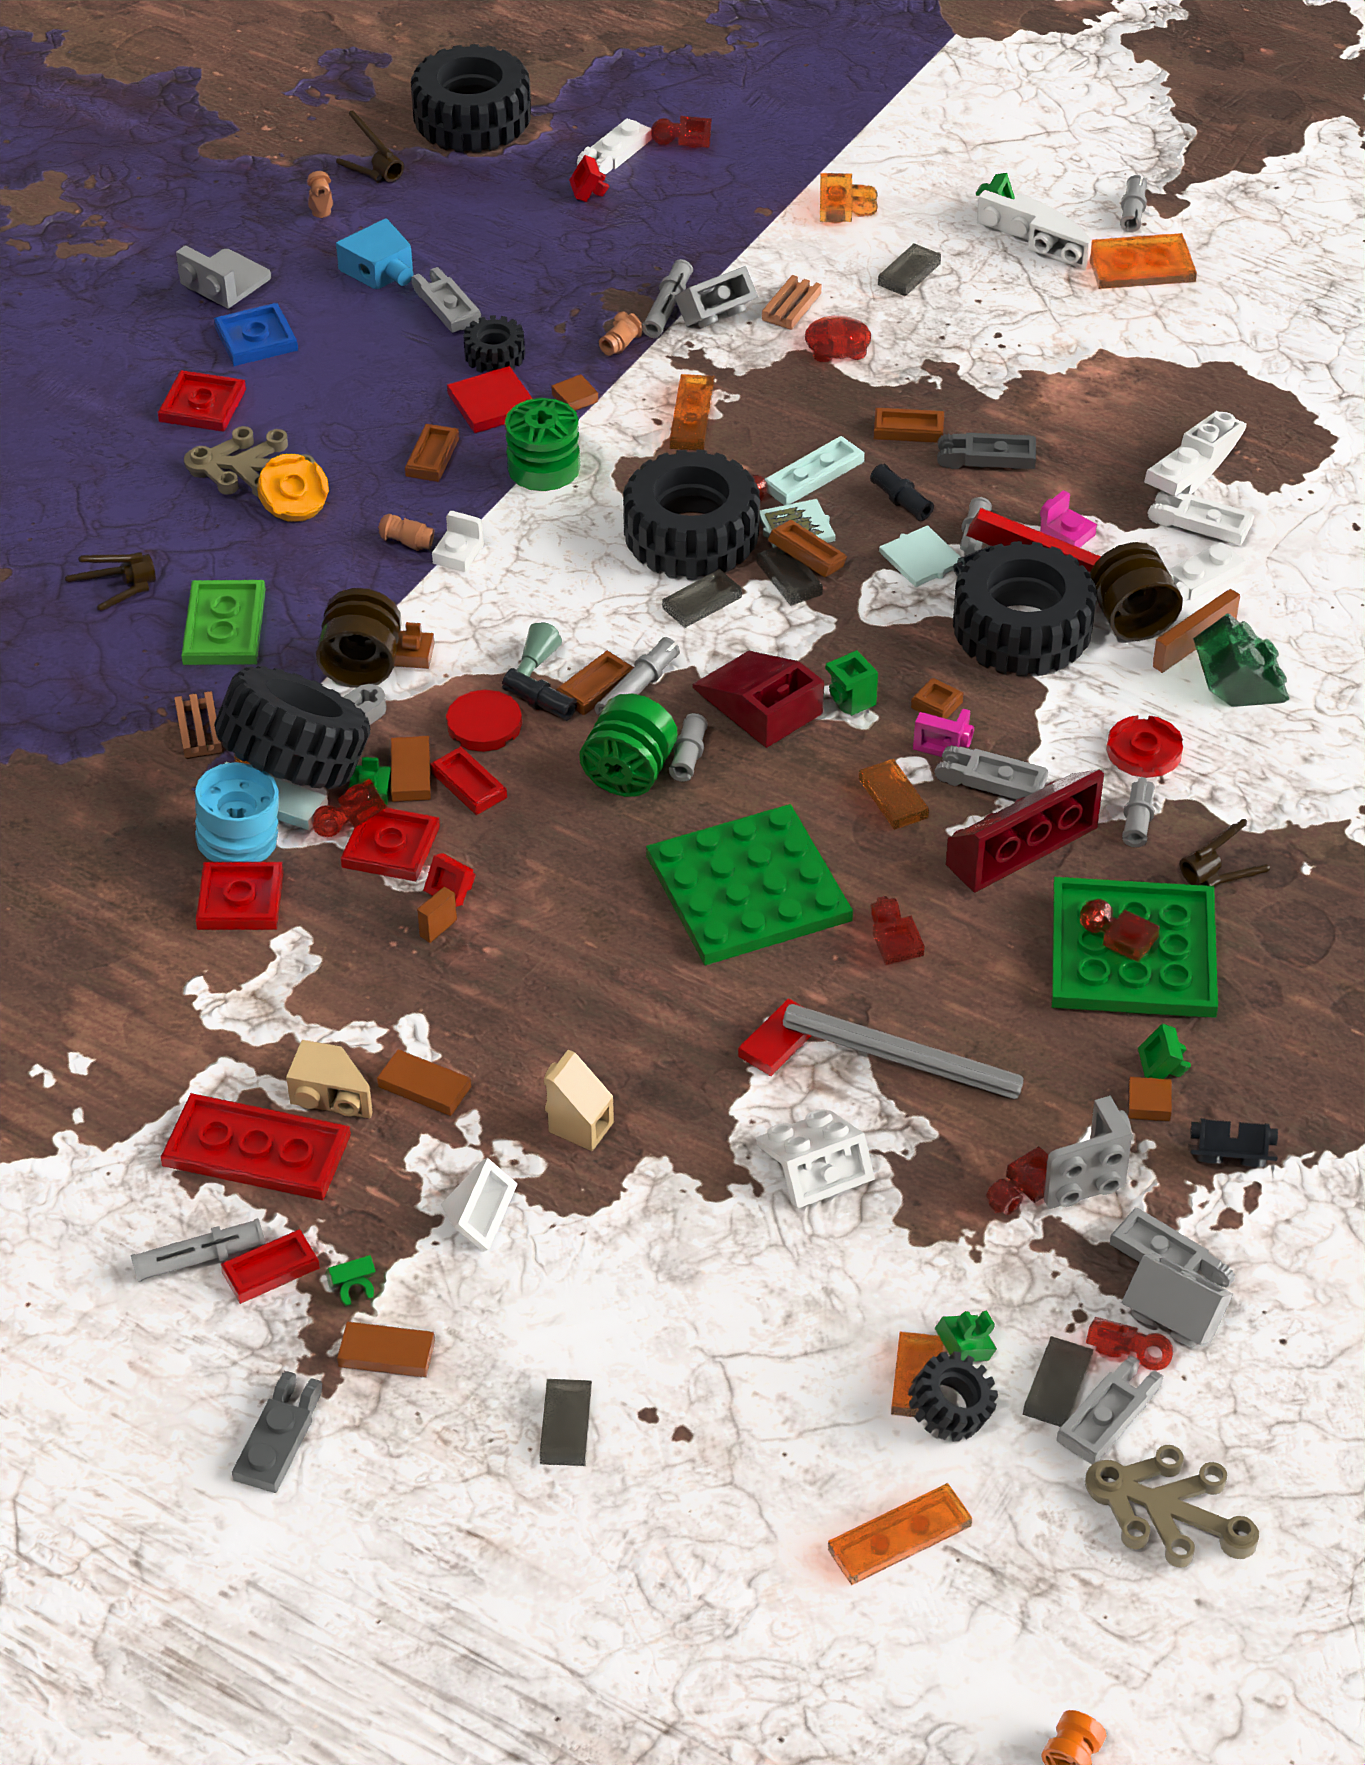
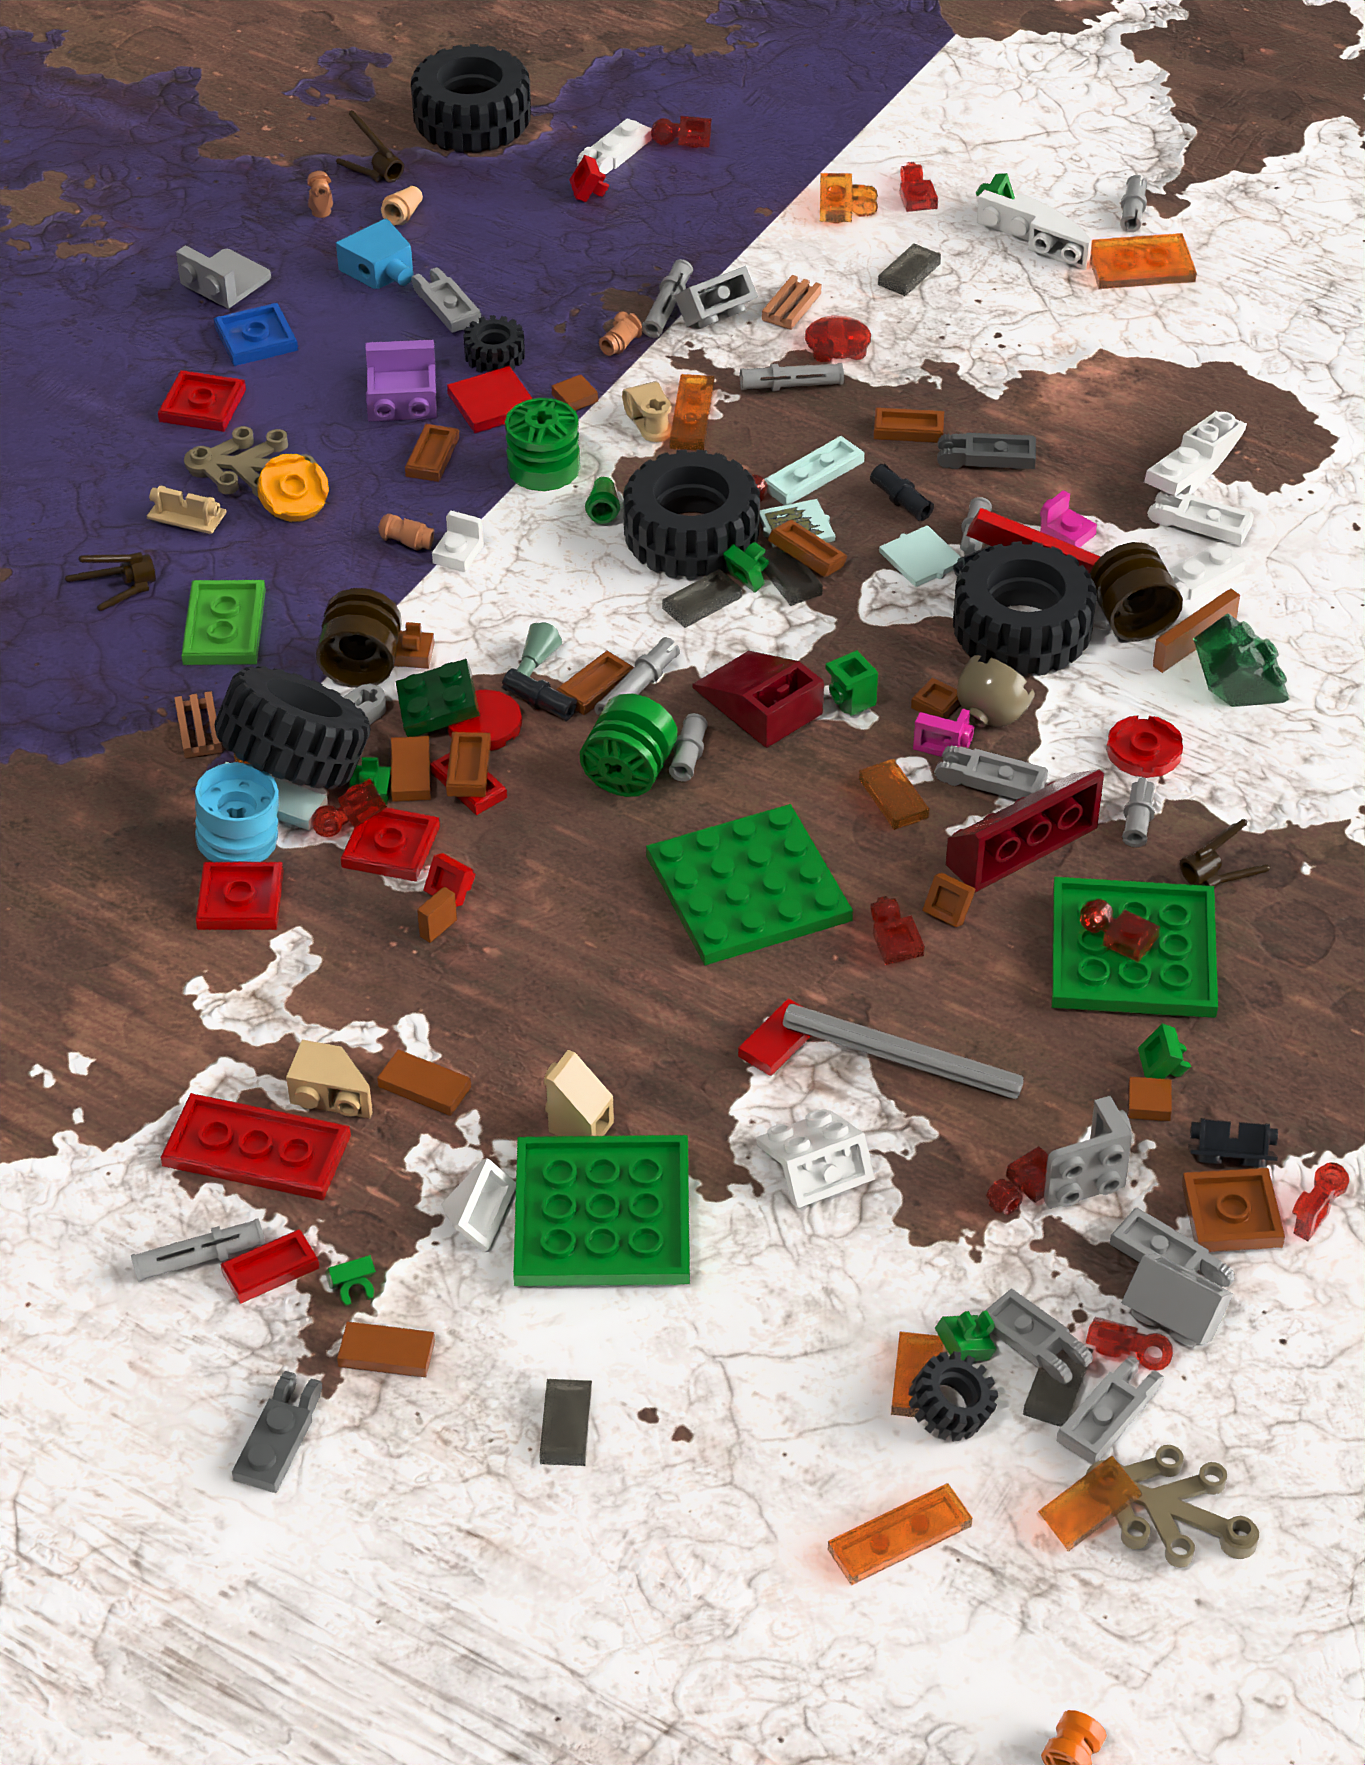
(193, 513): none -> tan hinge
(401, 205): none -> light nougat cone
(401, 380): none -> medium lavender panel
(437, 698): none -> dark green plate
(468, 764): none -> dark orange tile
(602, 501): none -> green cone
(602, 1211): none -> green plate
(648, 410): none -> tan piece
(747, 565): none -> green tile
(752, 377): none -> light grey pin
(914, 191): none -> clear red plate
(948, 899): none -> dark orange tile
(992, 693): none -> dark tan cylinder
(1036, 1335): none -> light grey hinge
(1090, 1503): none -> clear orange tile
(1233, 1209): none -> dark orange plate
(1314, 1207): none -> clear red plate

